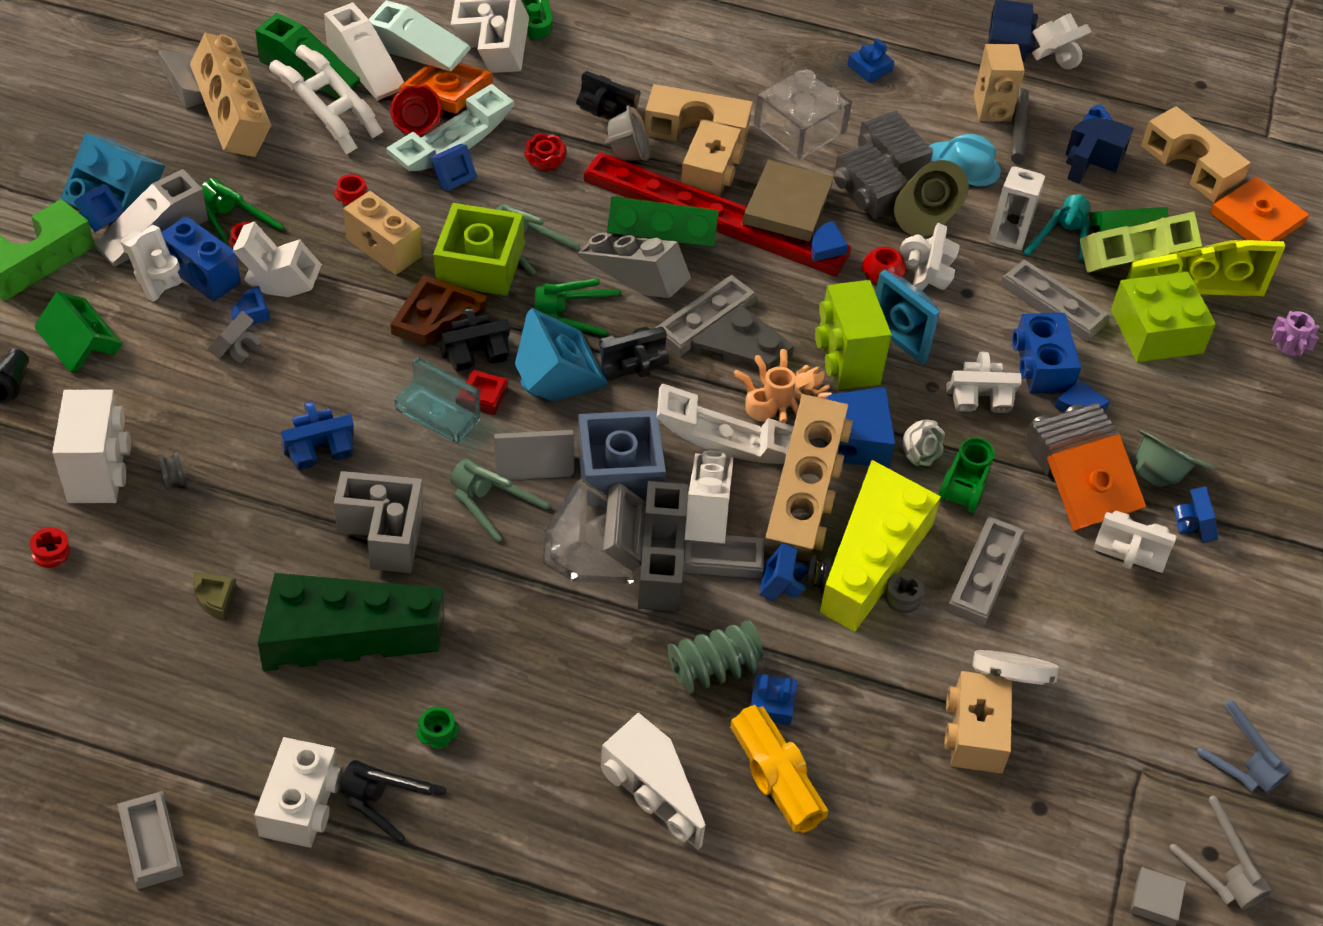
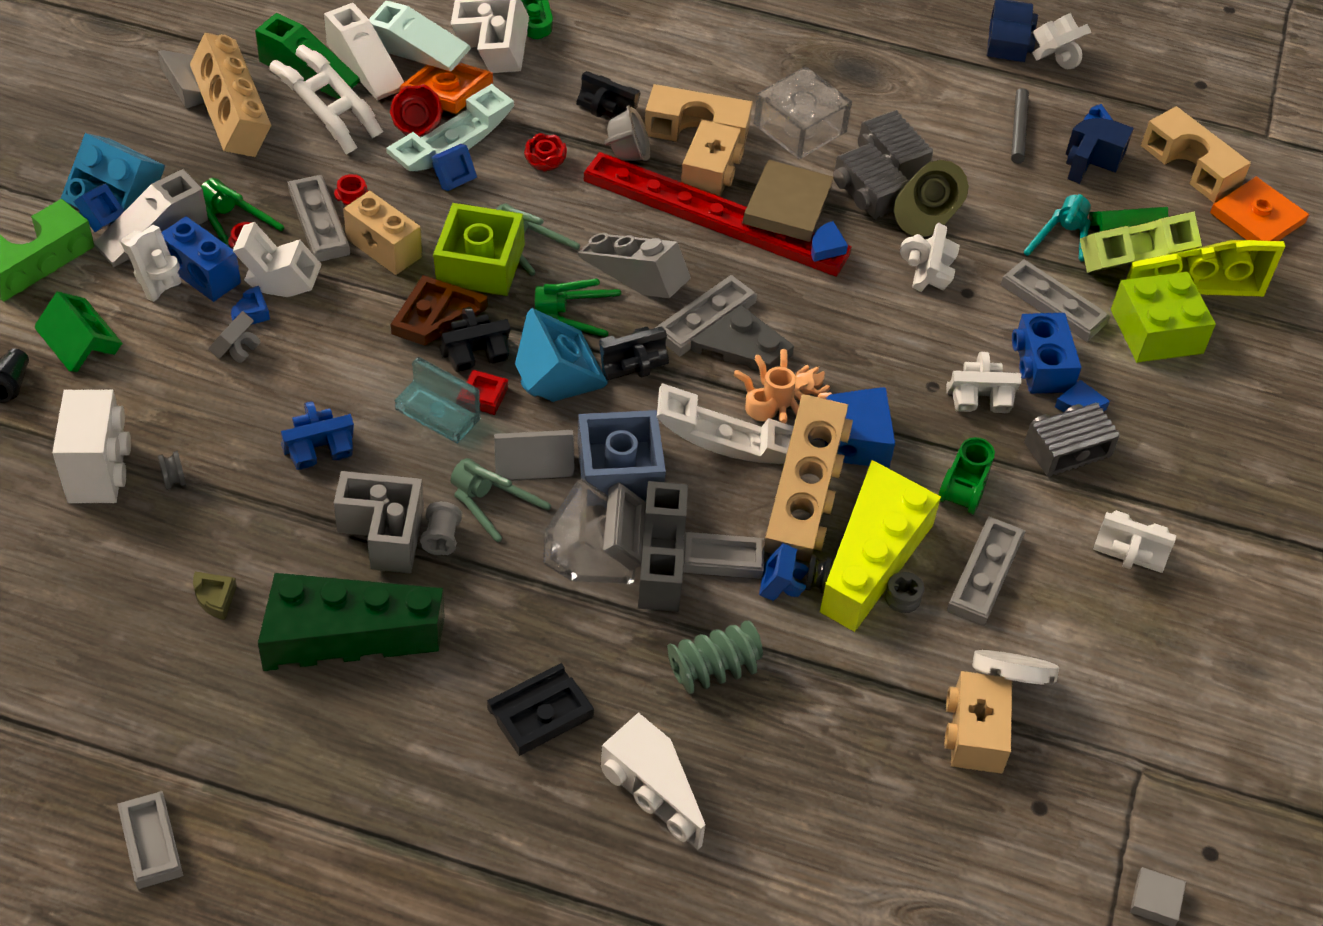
(50, 558): red bush -> none
(298, 792): white brick -> none
(318, 218): none -> light grey tile
(368, 783): black plant -> none
(437, 718): green plate -> none
(441, 527): none -> light grey bush
(540, 709): none -> black plate
(663, 221): green brick -> none
(709, 497): white slope -> none
(776, 696): blue tile -> none
(779, 769): yellow piece -> none
(853, 335): lime brick -> none
(871, 61): blue tile -> none
(883, 259): red plate -> none
(909, 315): dark azure slope -> none
(923, 442): white plate -> none
(973, 155): medium azure piece -> none
(998, 82): tan brick -> none
(1020, 198): white torso -> none
(1096, 481): orange plate -> none
(1163, 463): sand green piece -> none
(1197, 516): blue tile -> none
(1244, 880): light grey plant -> none
(1265, 766): sand blue plant -> none
(1295, 333): lavender gear -> none

